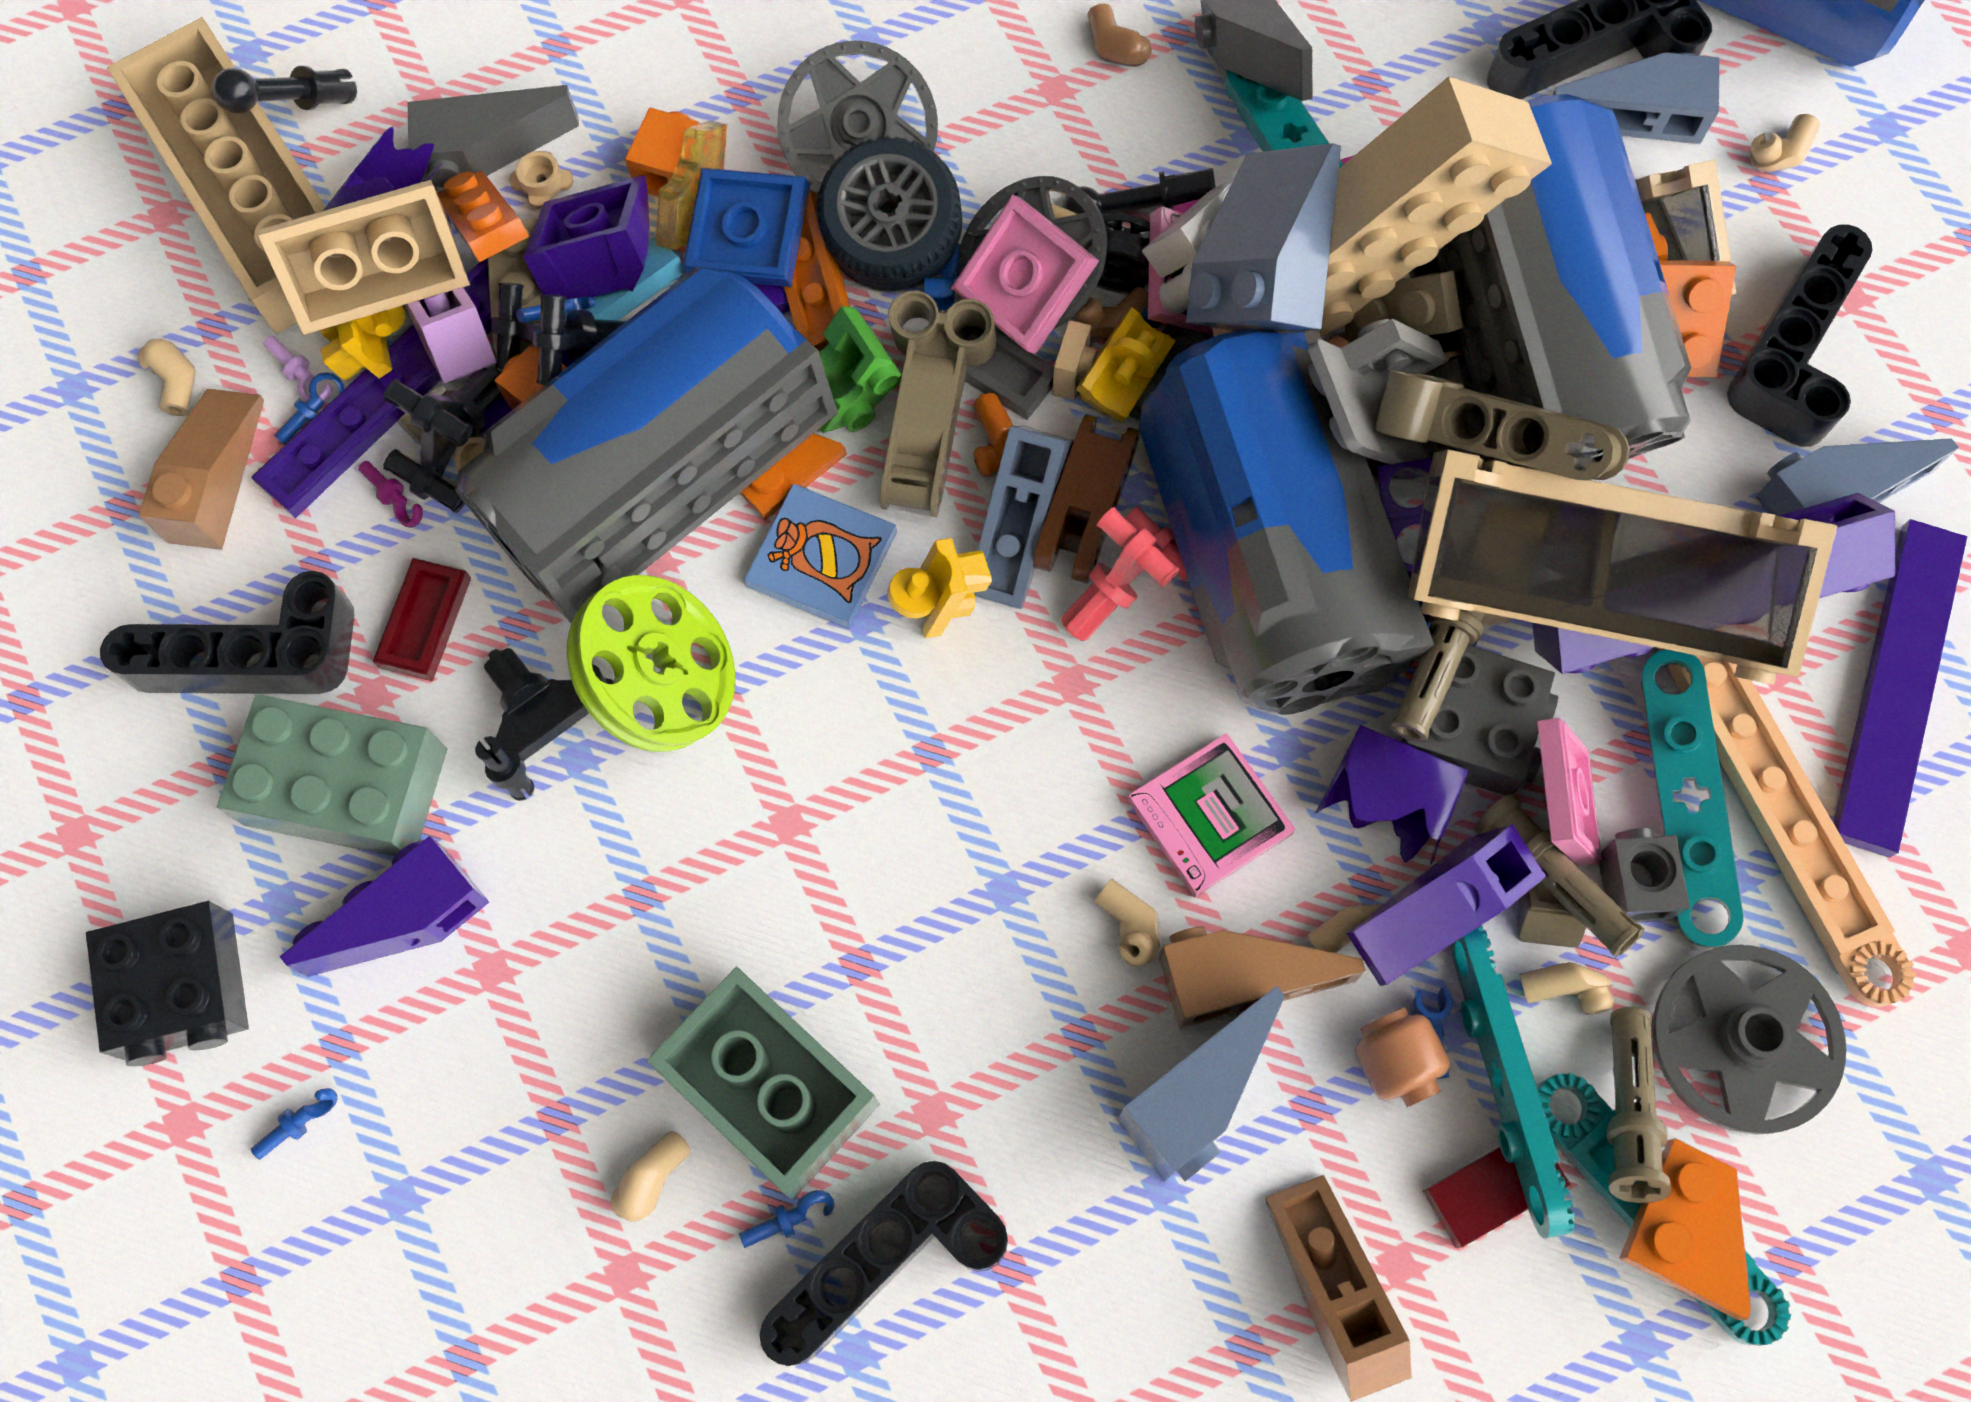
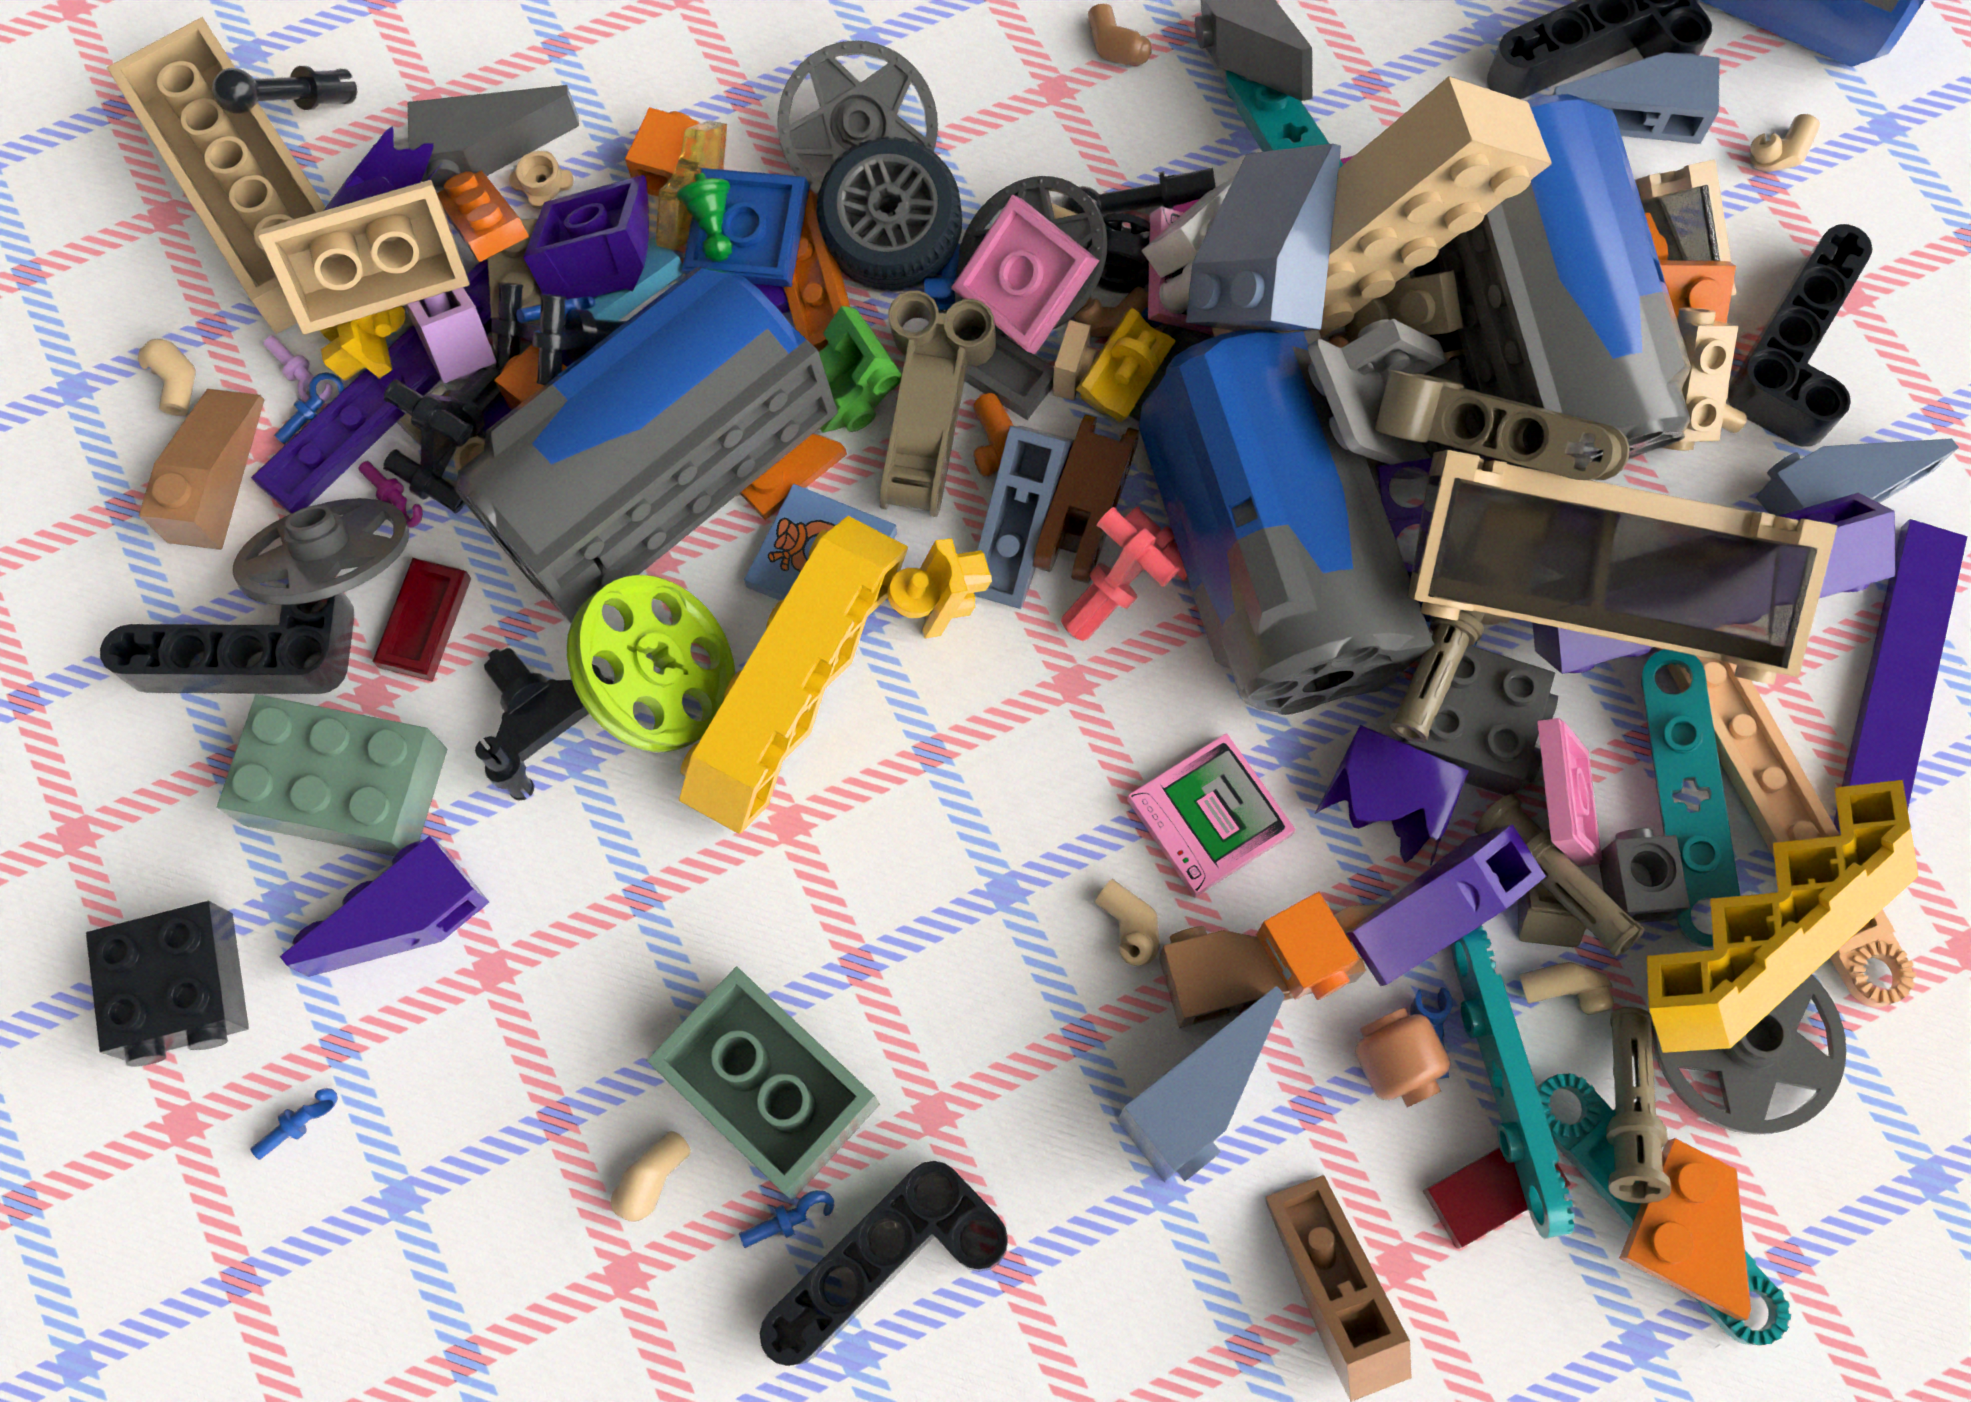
(317, 548): none -> dark grey wheel
(707, 203): none -> green piece
(781, 687): none -> yellow brick
(1308, 948): none -> orange brick
(1705, 391): none -> tan brick
(1780, 938): none -> yellow brick

